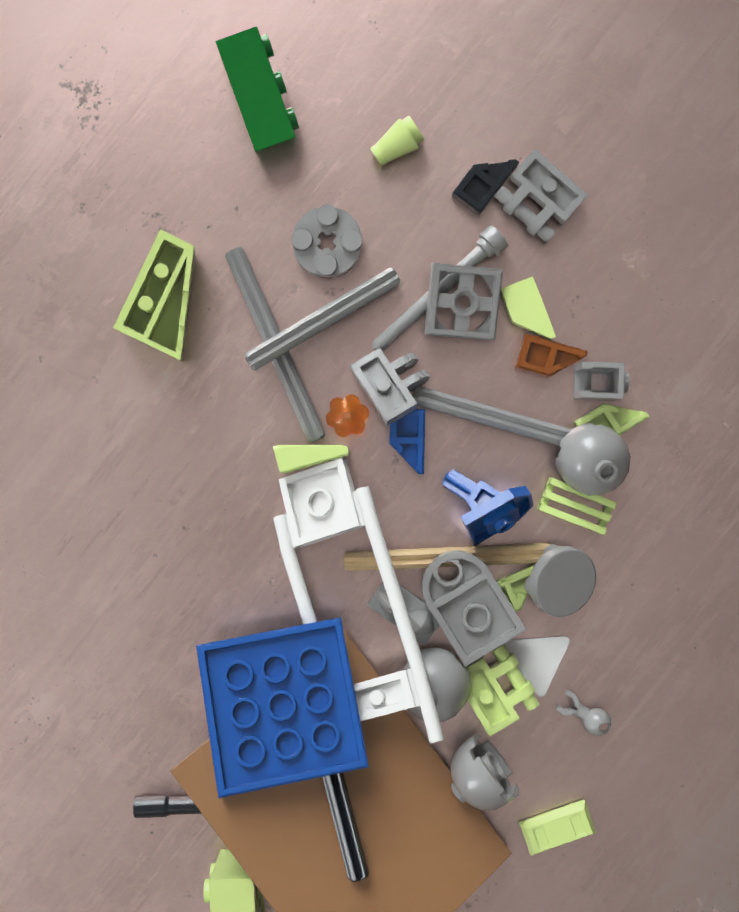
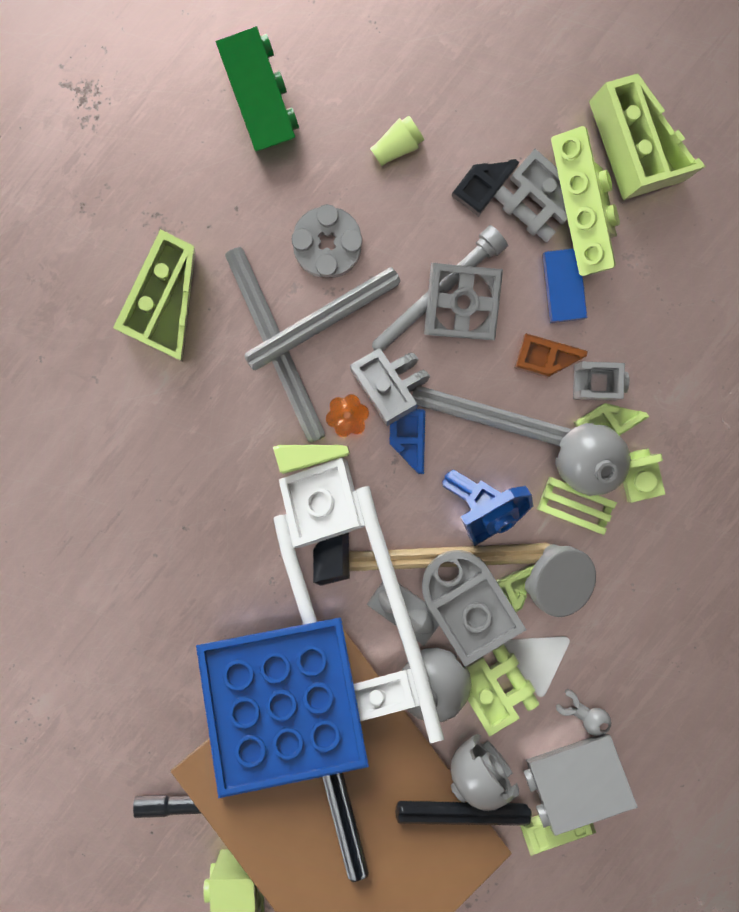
(331, 560): none -> black tile
(461, 814): none -> black axle
(527, 308): yellowish green tile -> none
(564, 286): none -> blue tile
(579, 784): none -> light grey brick
(586, 201): none -> yellowish green bracket
(639, 139): none -> yellowish green wedge
(644, 476): none -> yellowish green bracket

